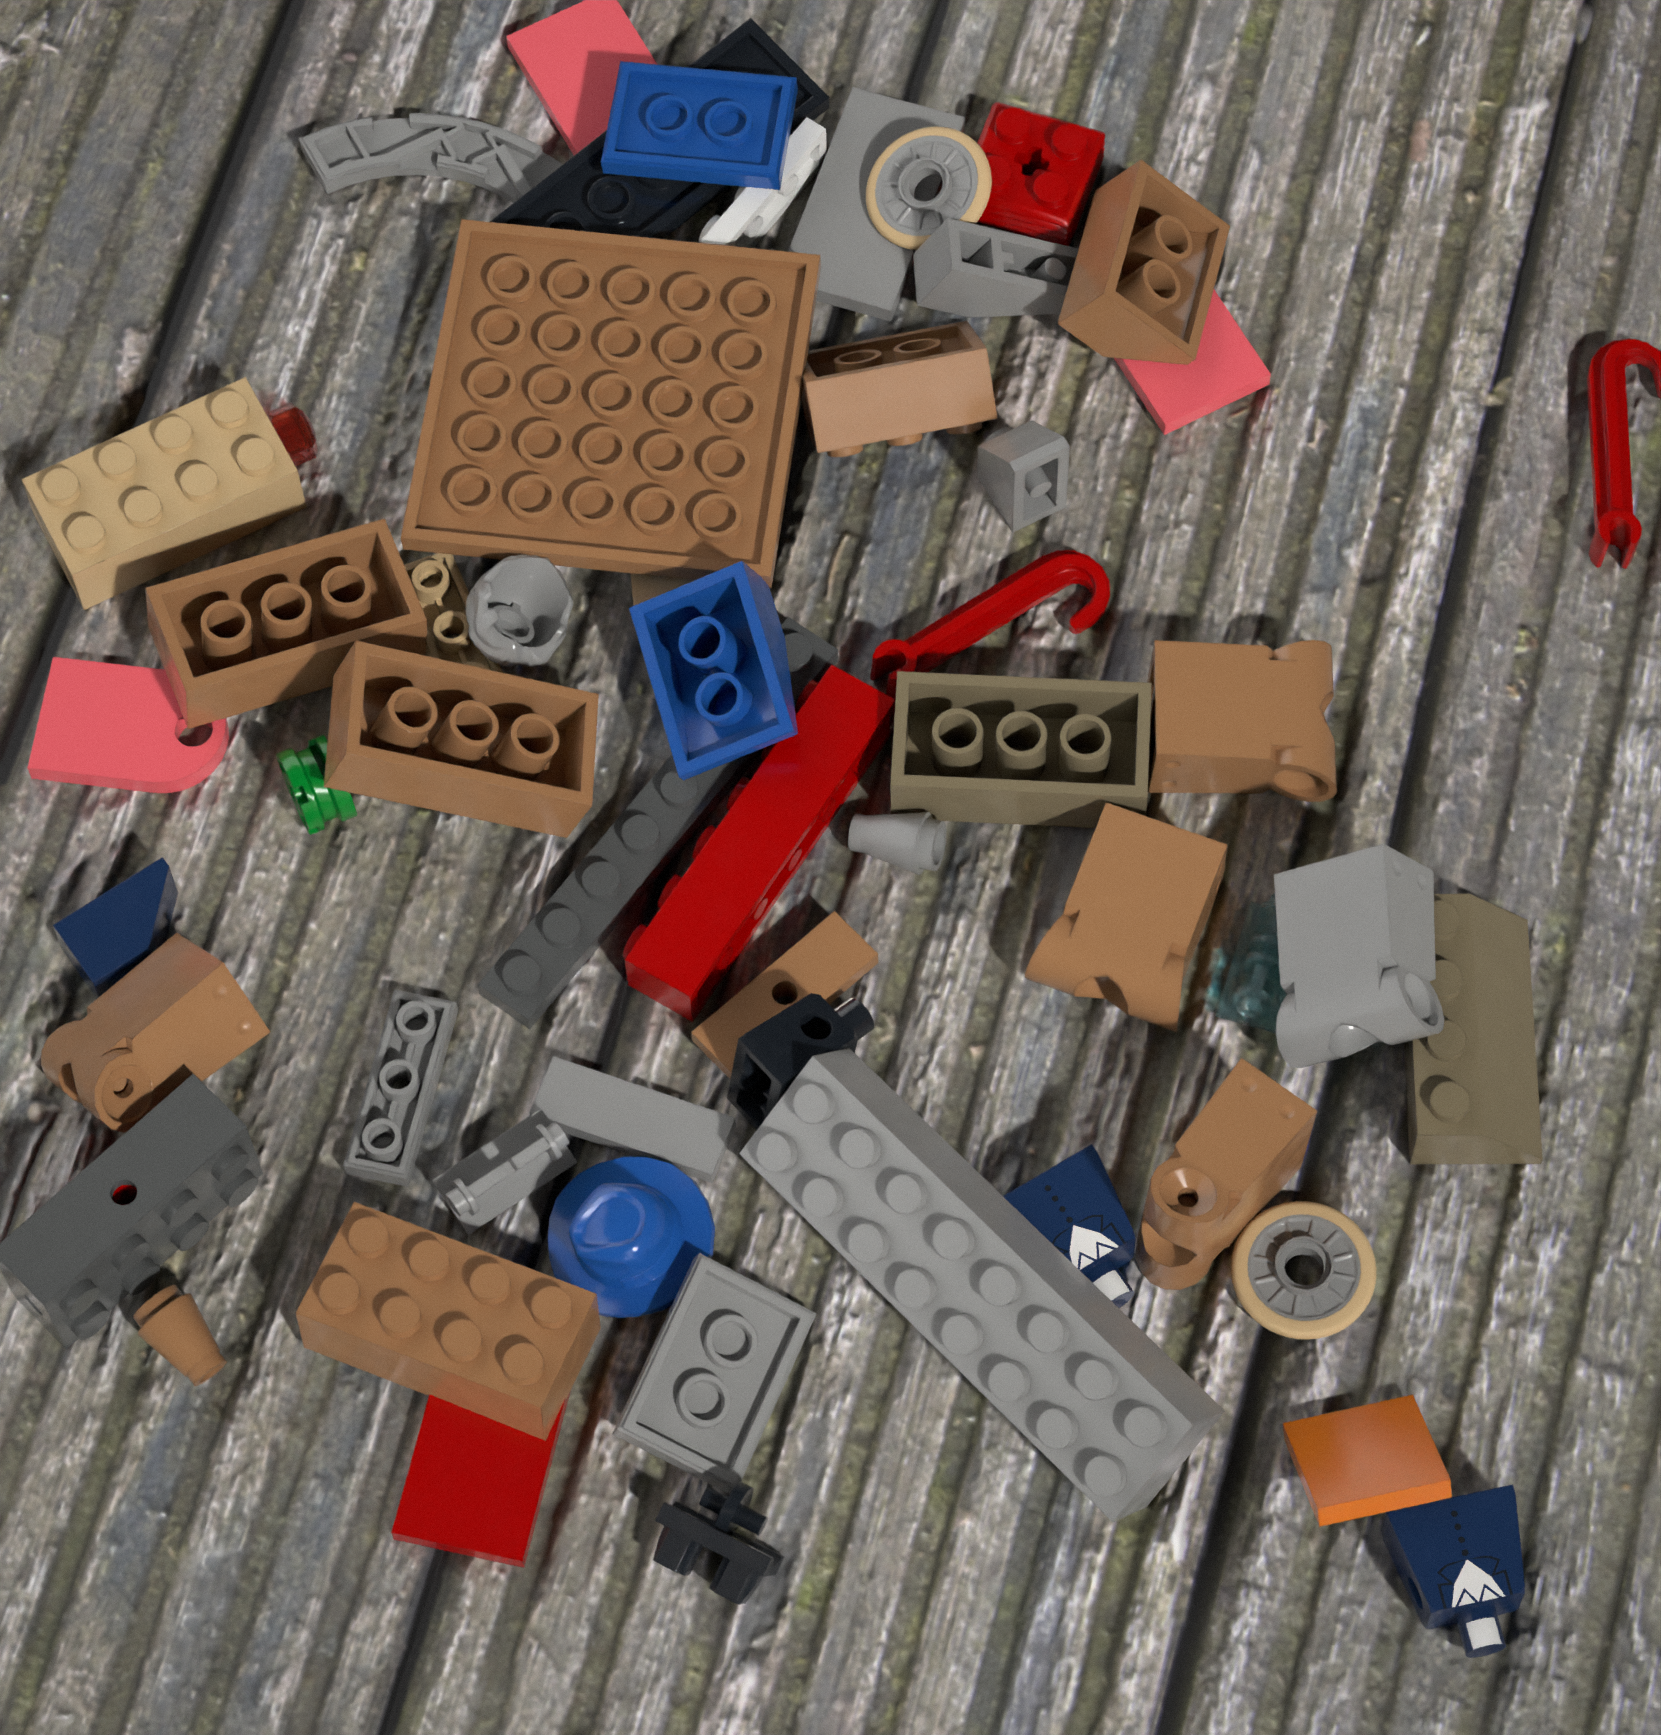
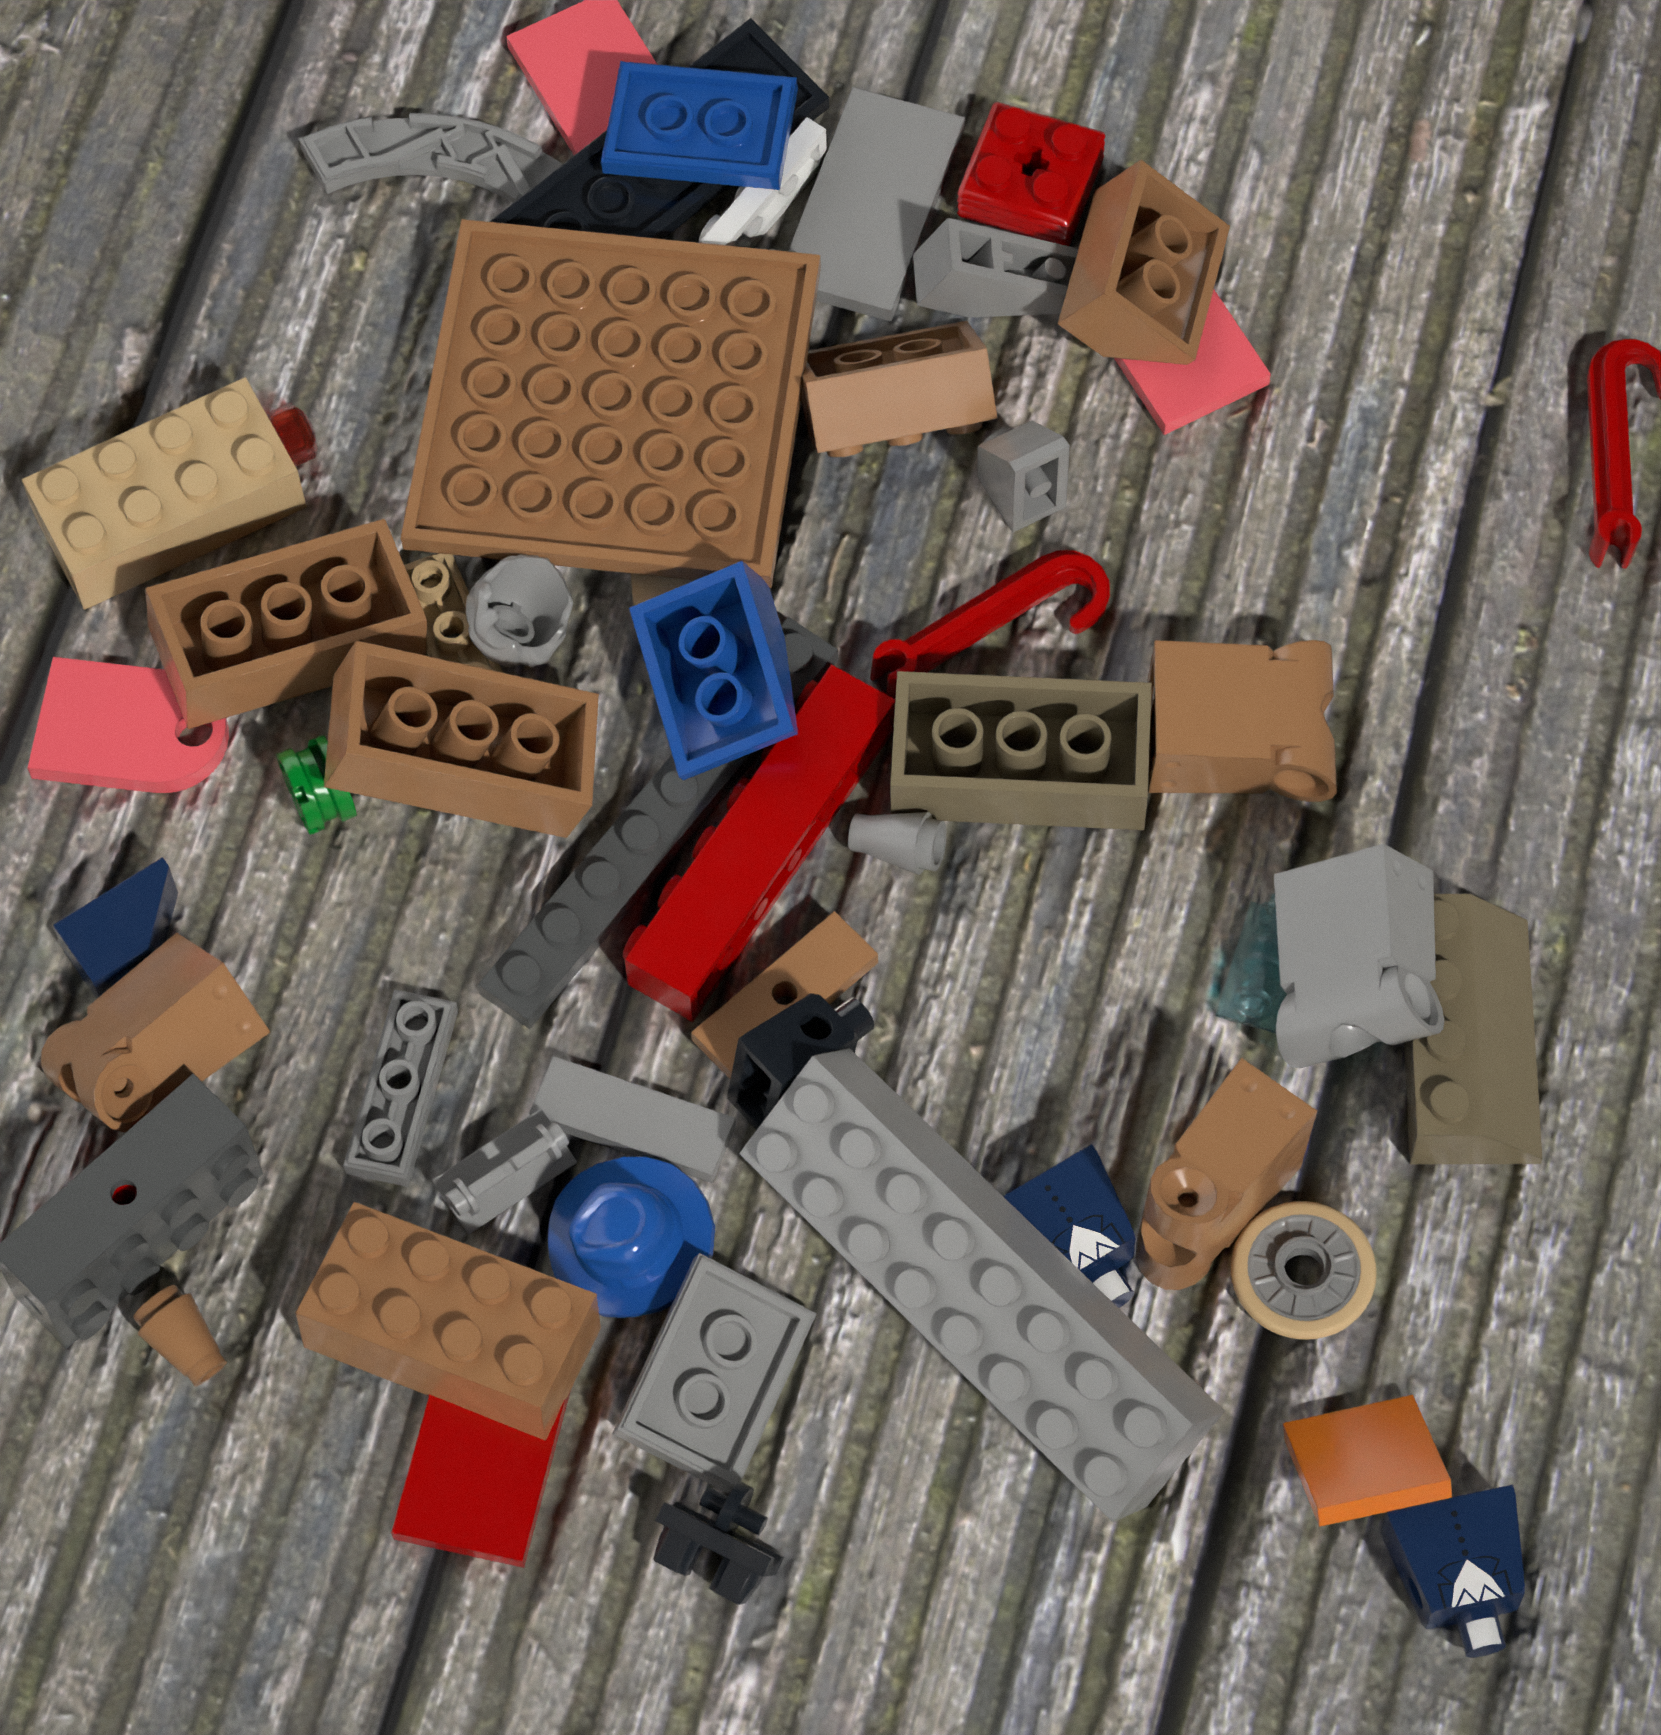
(908, 161): light grey wheel -> none
(1133, 916): medium nougat piece -> none

